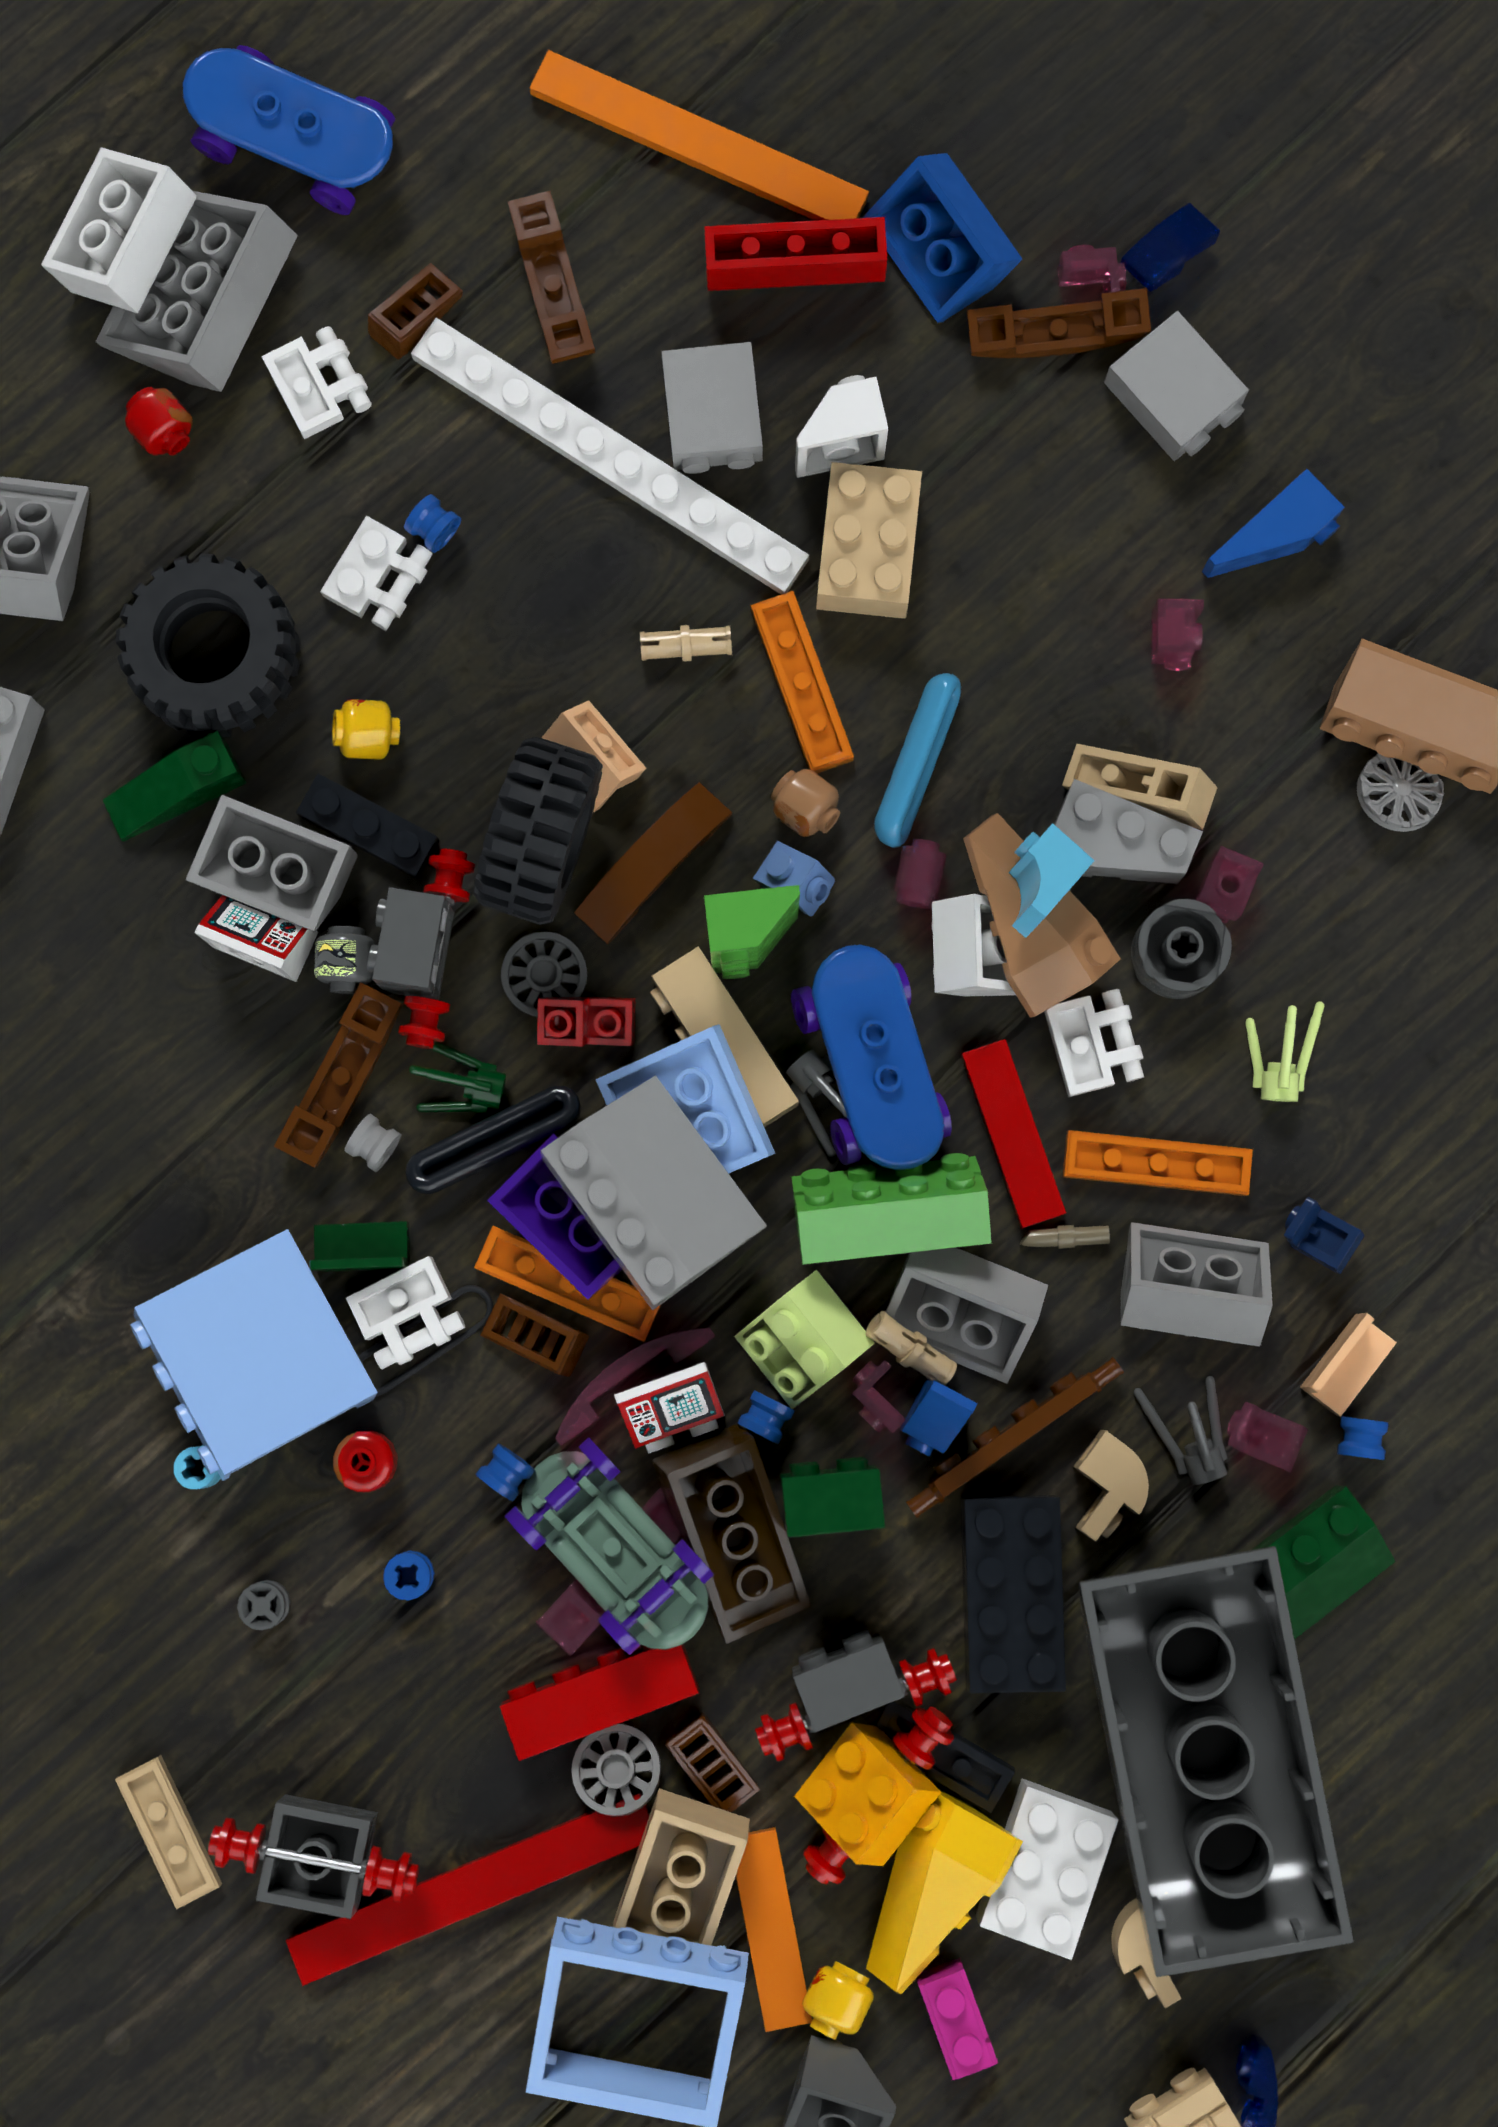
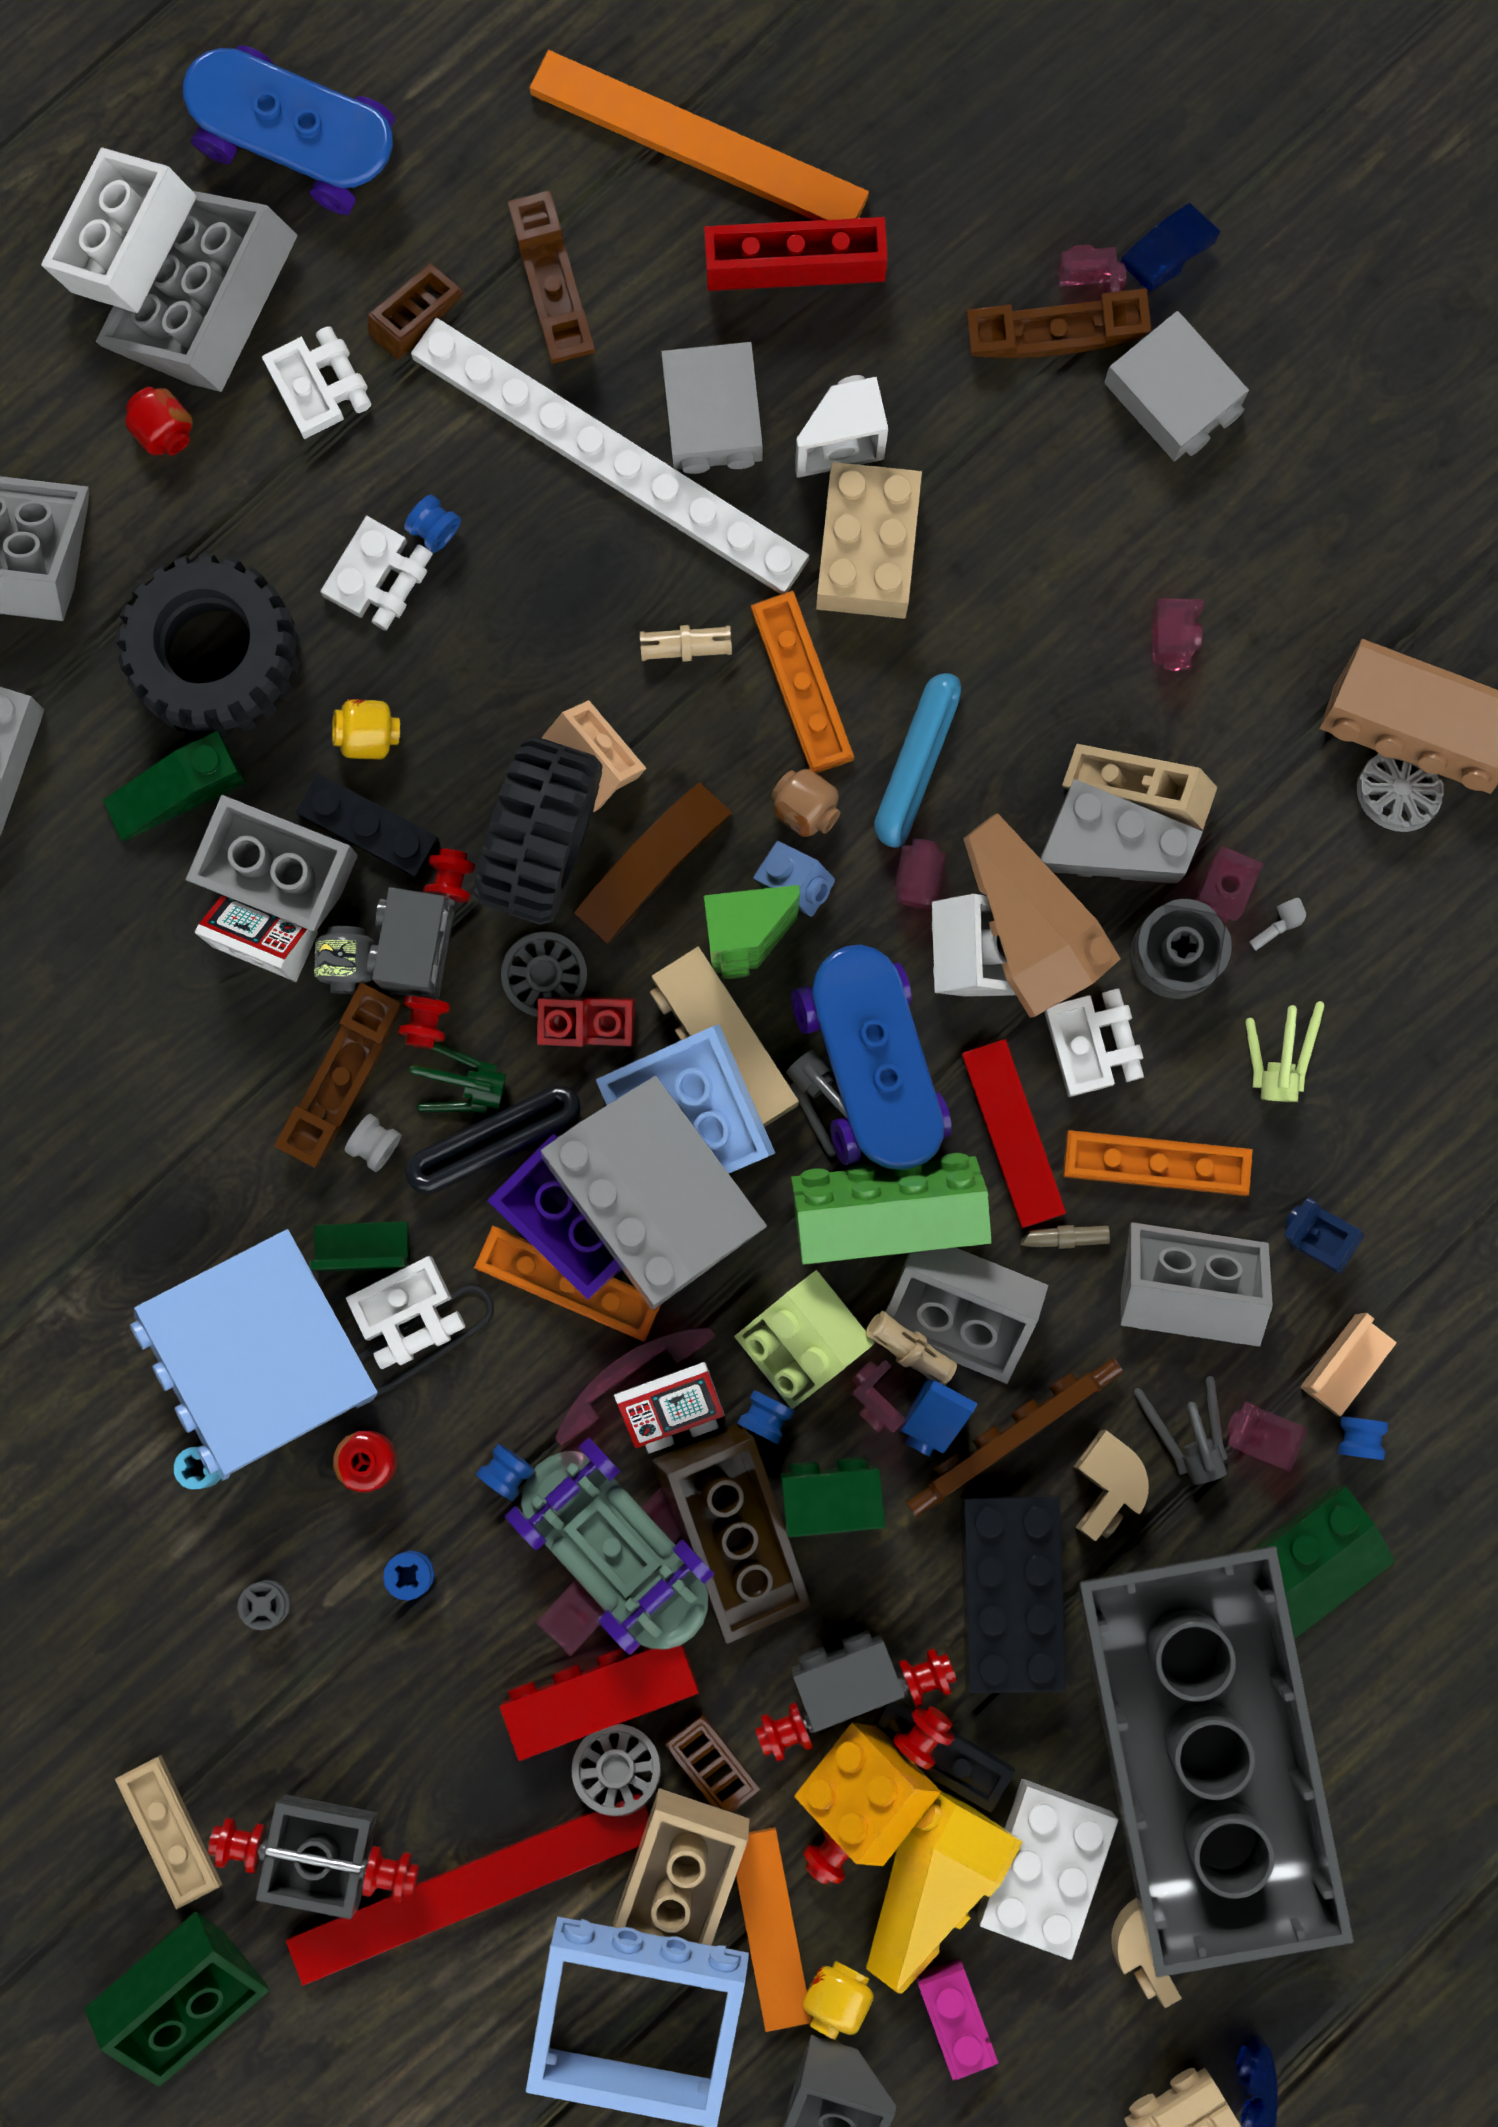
(175, 2000): none -> dark green slope
(569, 1352): reddish brown slope -> none
(943, 236): blue slope -> none
(1045, 874): medium azure arch -> none
(1283, 527): blue slope -> none
(1291, 914): none -> light grey hand

